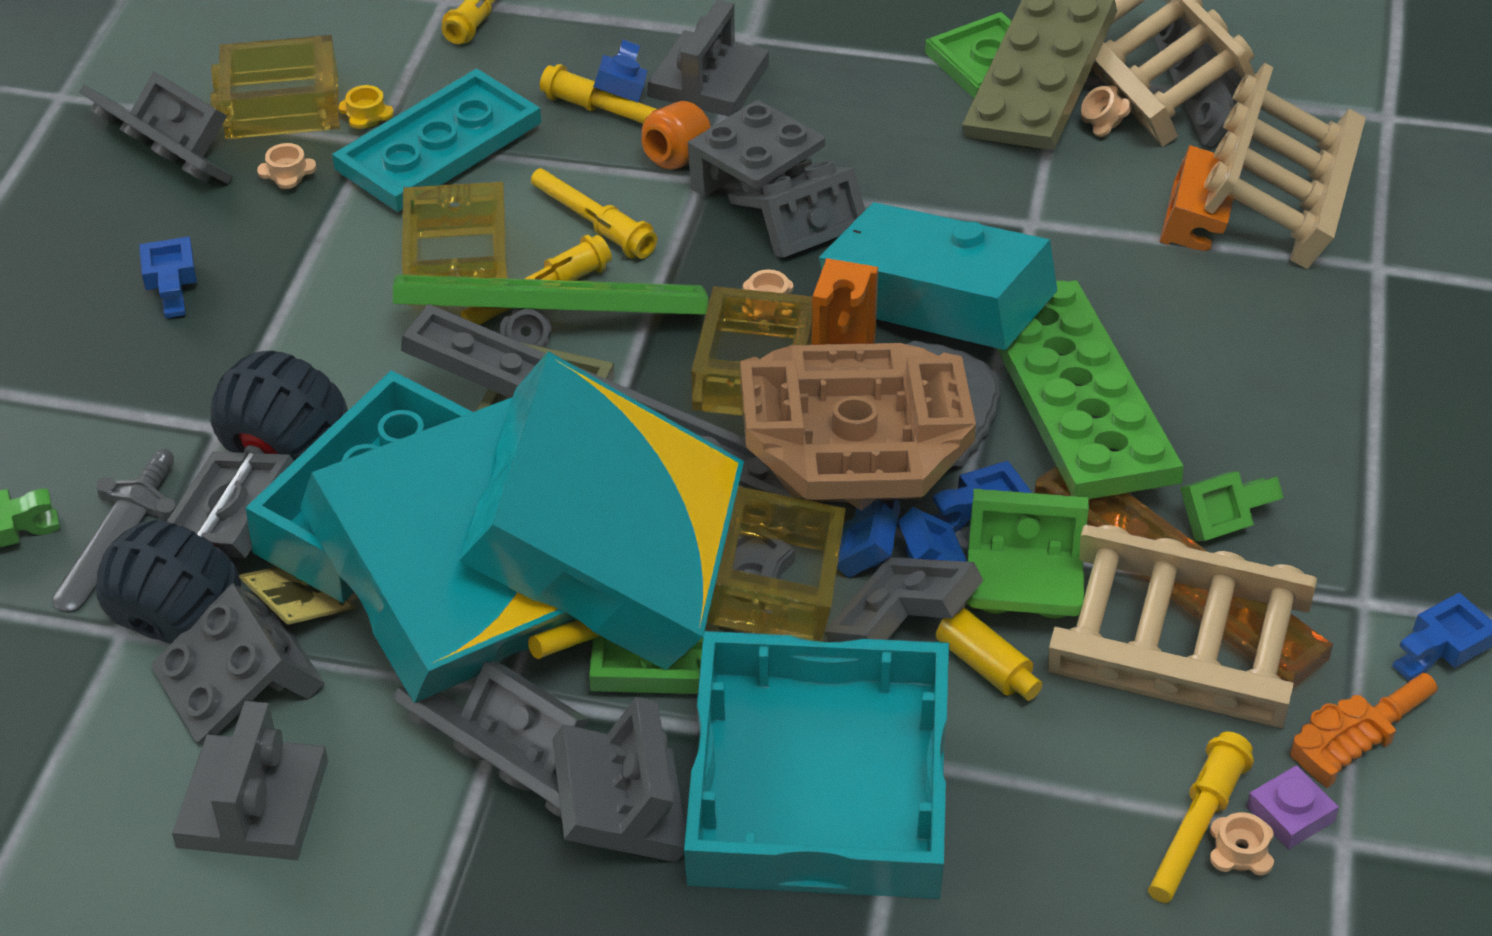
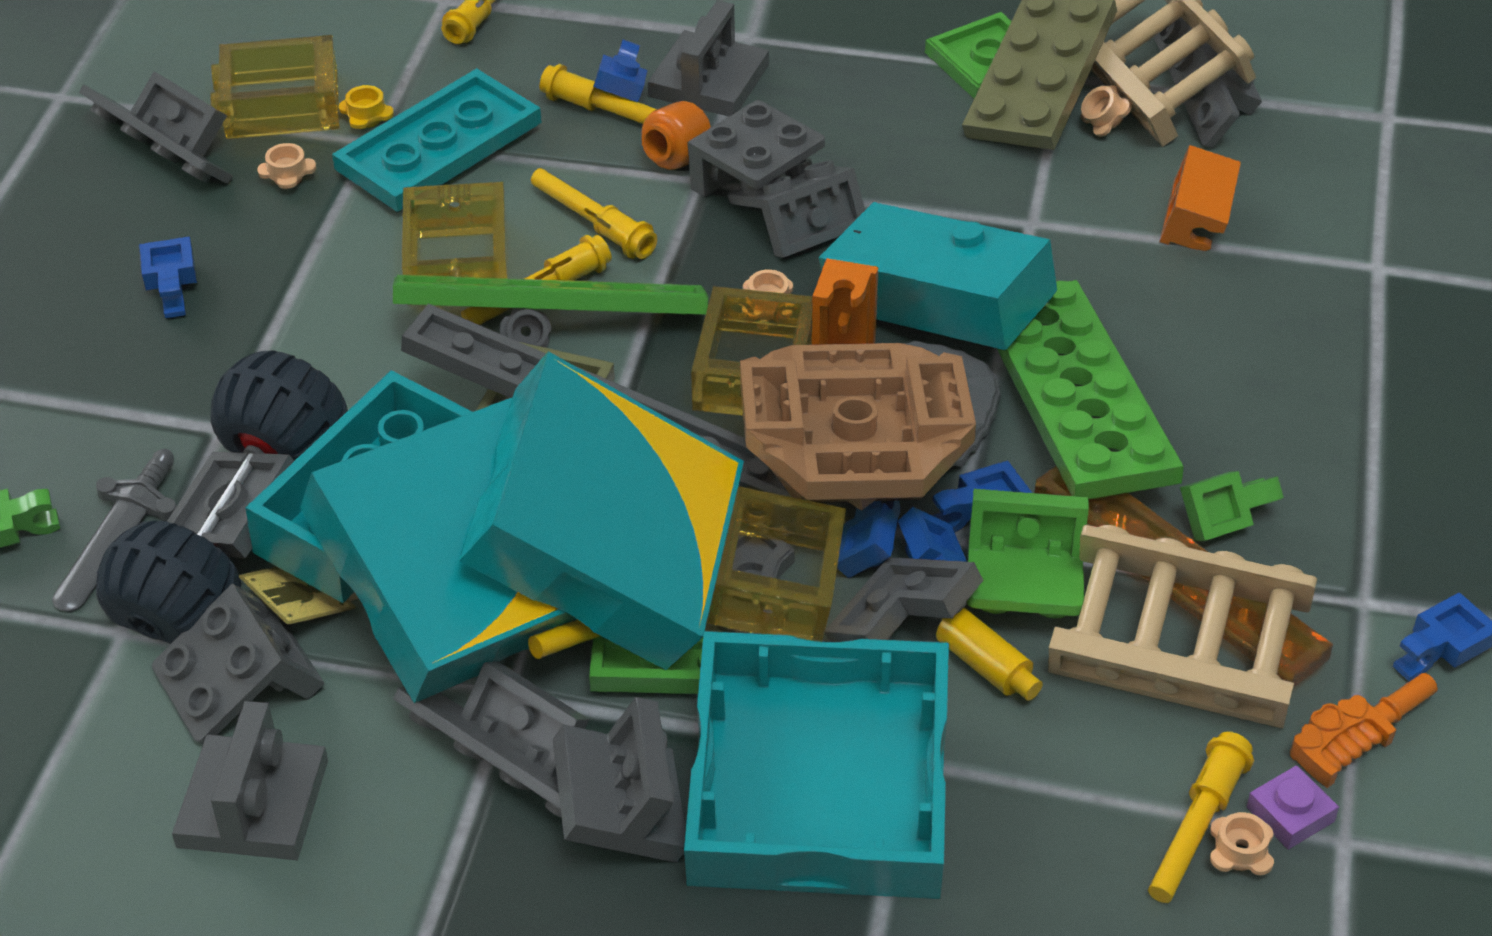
(1329, 168): tan fence -> none

